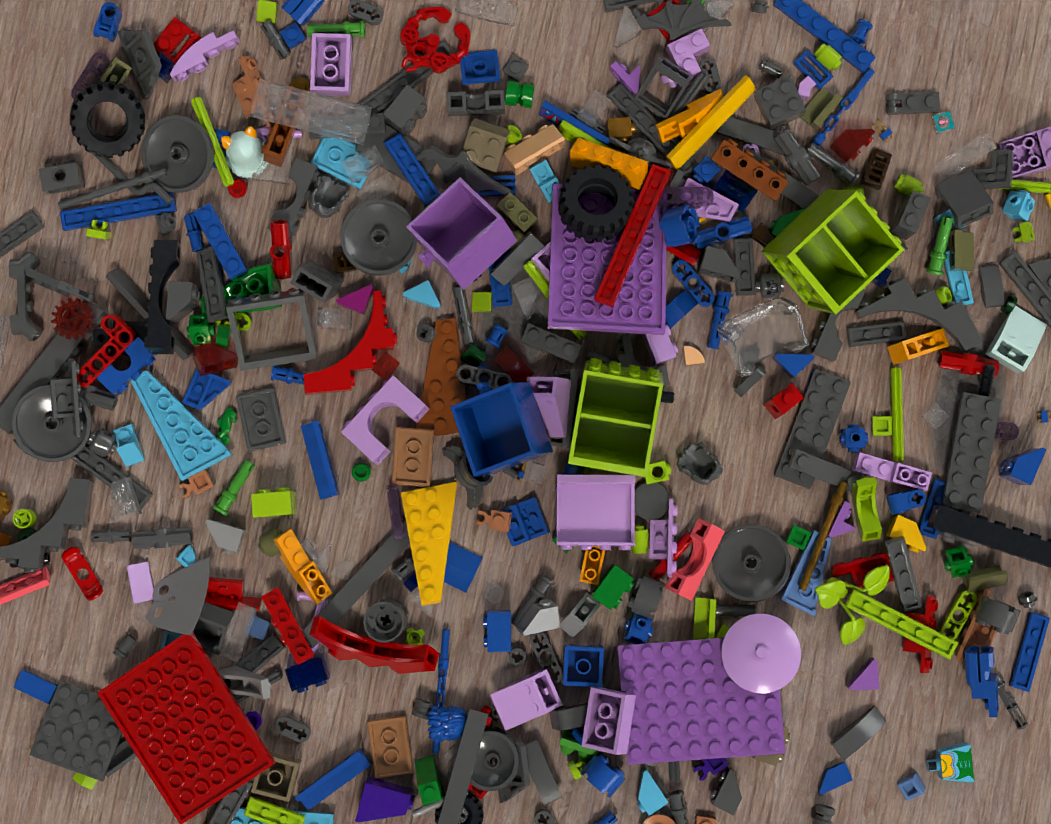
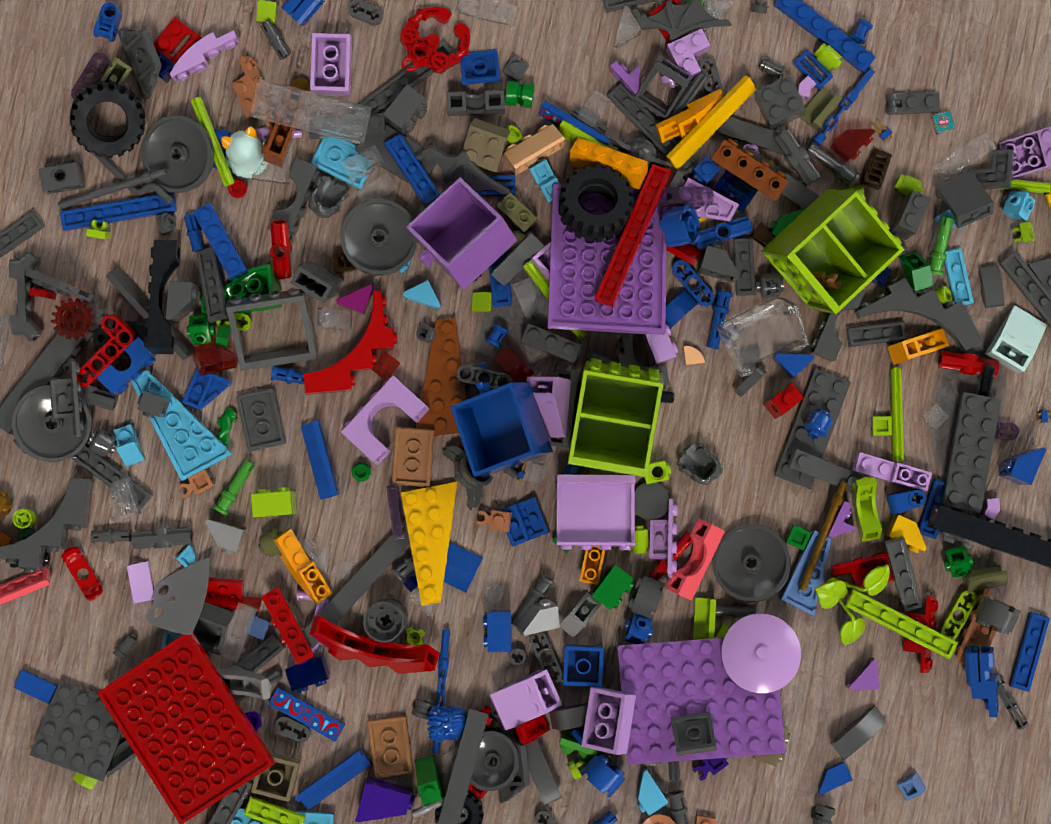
(42, 293): none -> red tile
(153, 404): none -> dark grey brick
(293, 35): blue plate -> none
(306, 714): none -> blue tile
(354, 29): bright green pin -> none
(465, 324): dark grey pin -> none
(473, 356): dark green tile -> none
(532, 729): none -> red plate
(620, 128): pearl gold brick -> none
(693, 734): none -> dark grey hinge
(727, 794): dark grey slope -> none
(818, 423): none -> blue head
(827, 281): none -> nougat plate
(846, 440): blue brick -> none
(916, 271): none -> green slope
(953, 763): torso -> none
(961, 251): olive panel -> none
(992, 508): none -> lavender piece
(1010, 304): dark green tile -> none
(1027, 599): dark grey plate -> none

